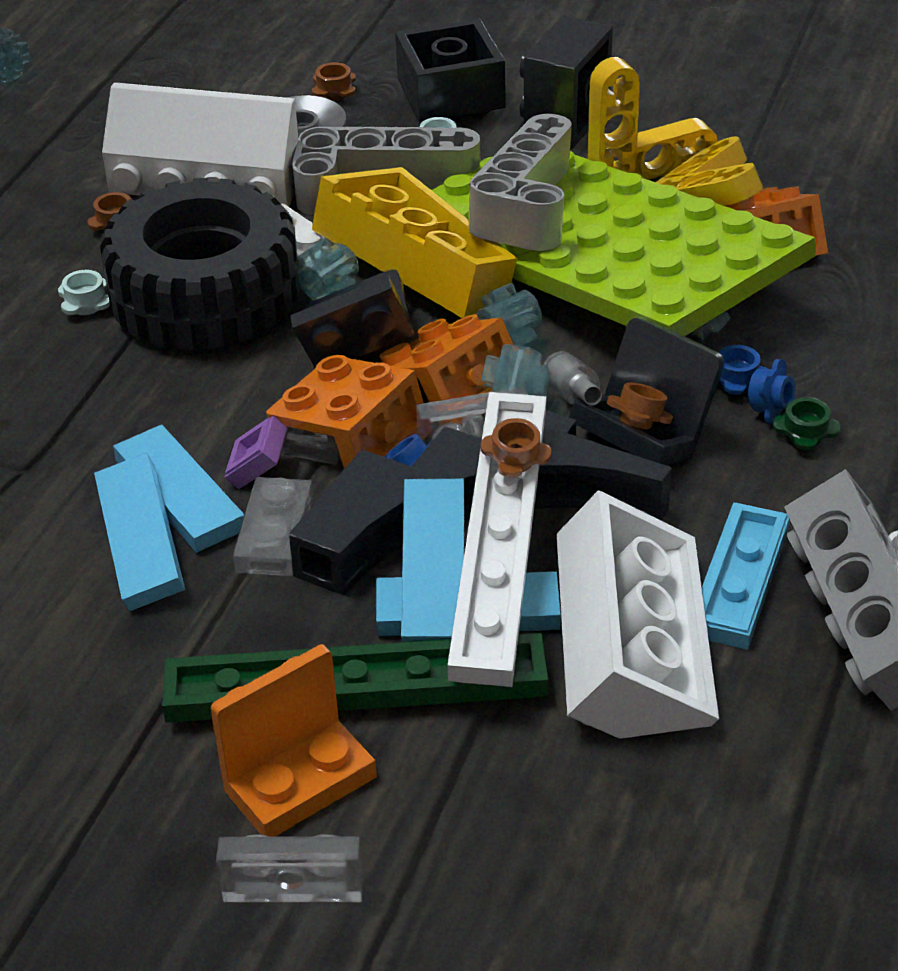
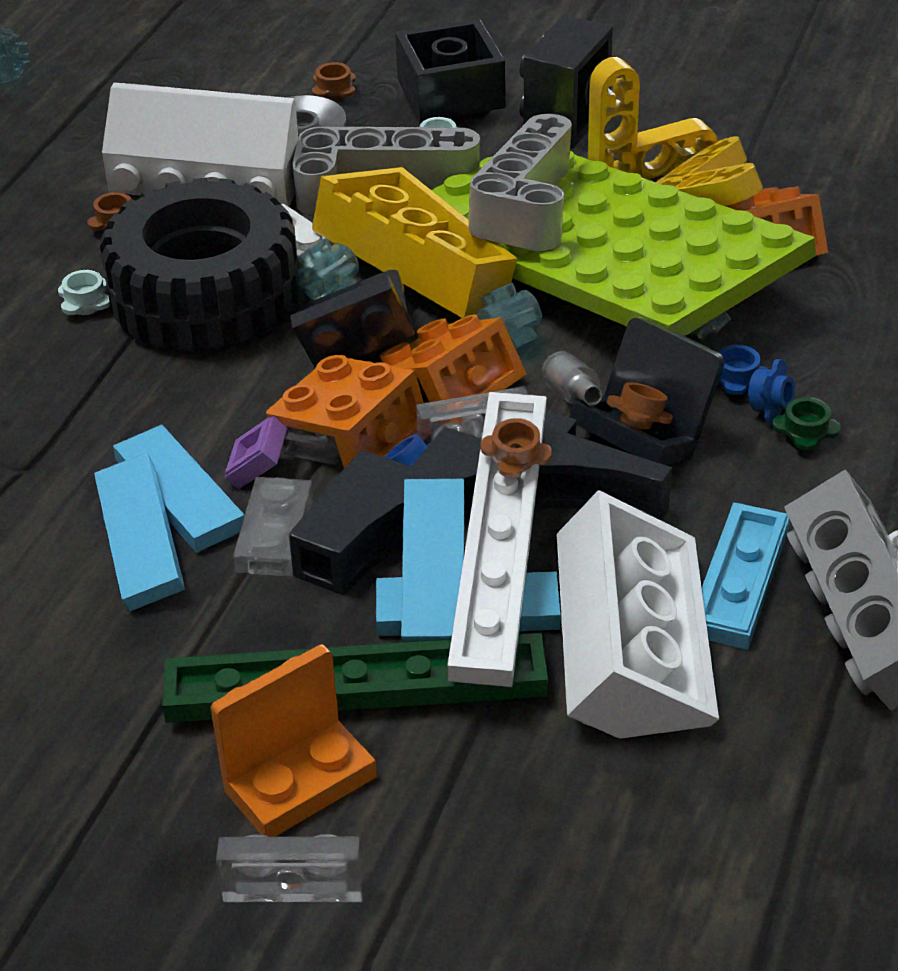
(516, 368): clear light blue gear -> none

